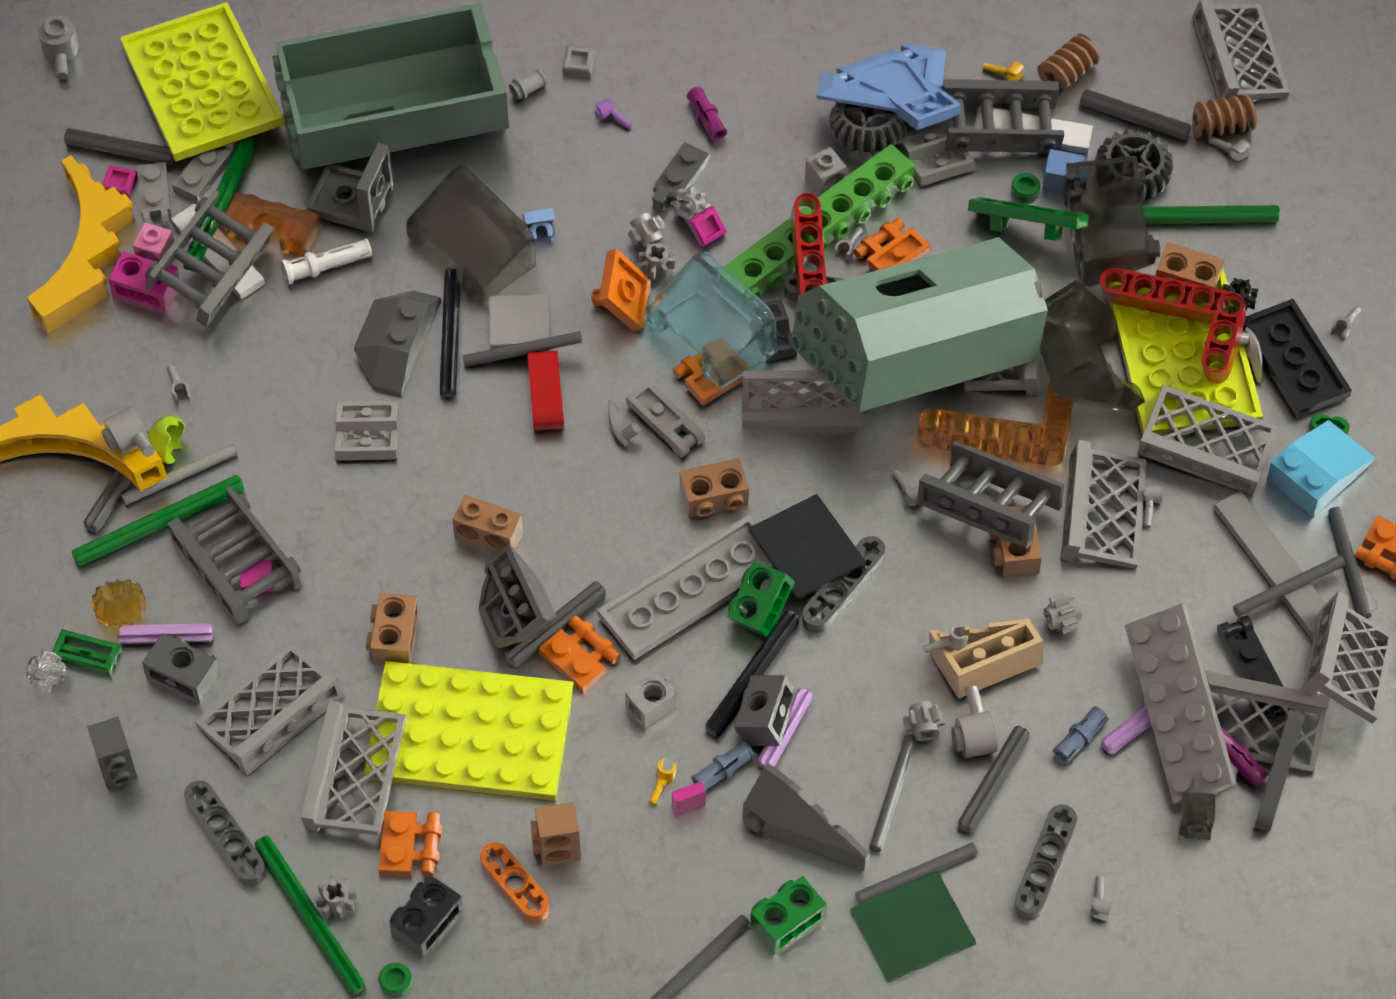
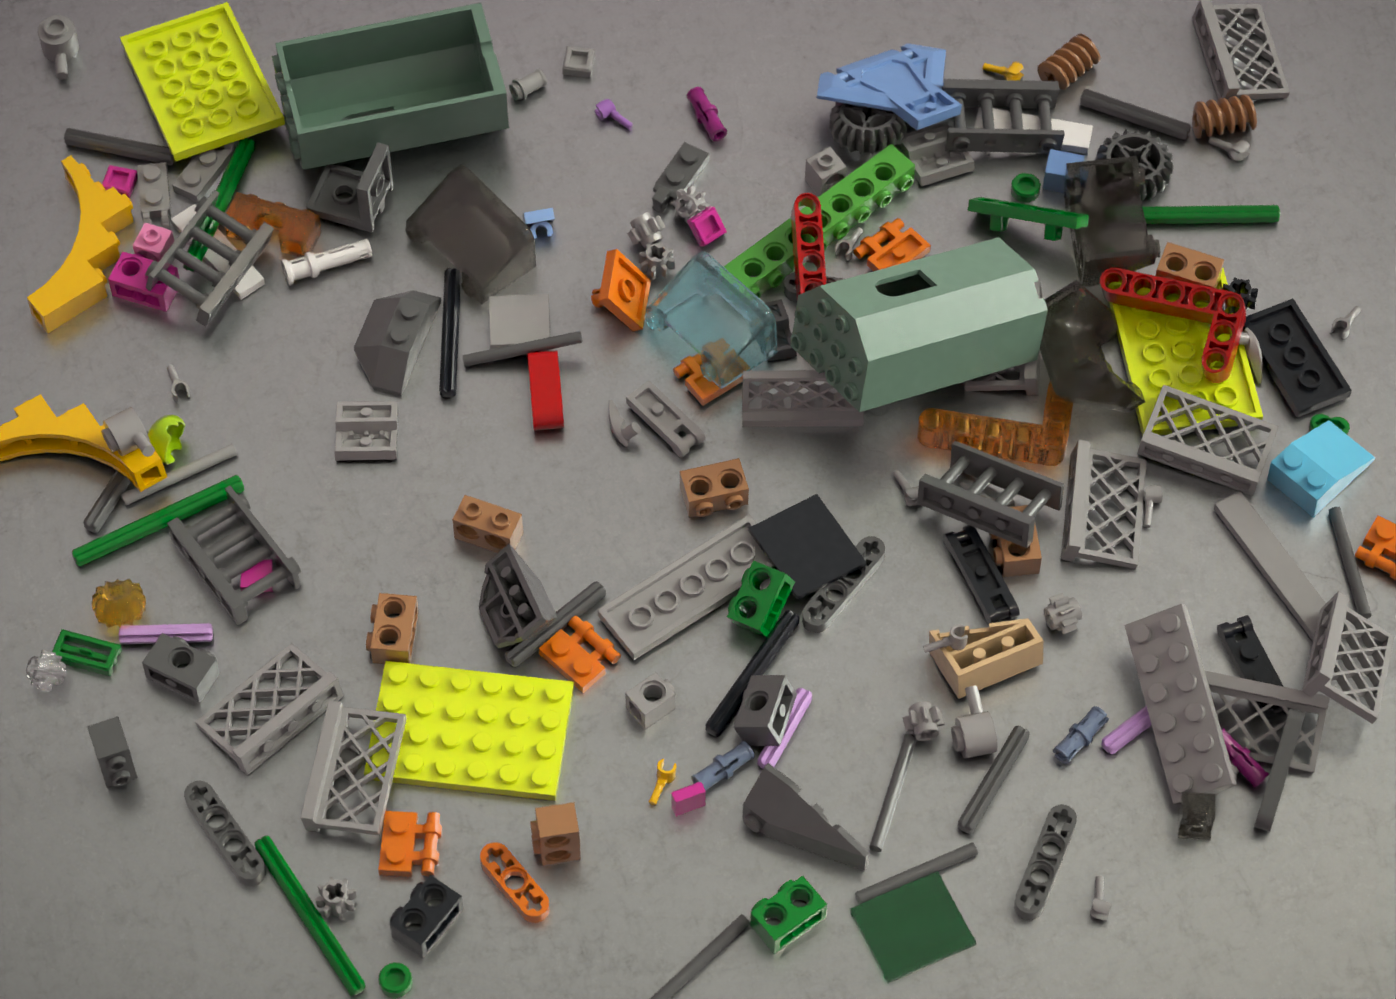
(981, 574): none -> black plate
(1289, 585): dark grey bar -> none

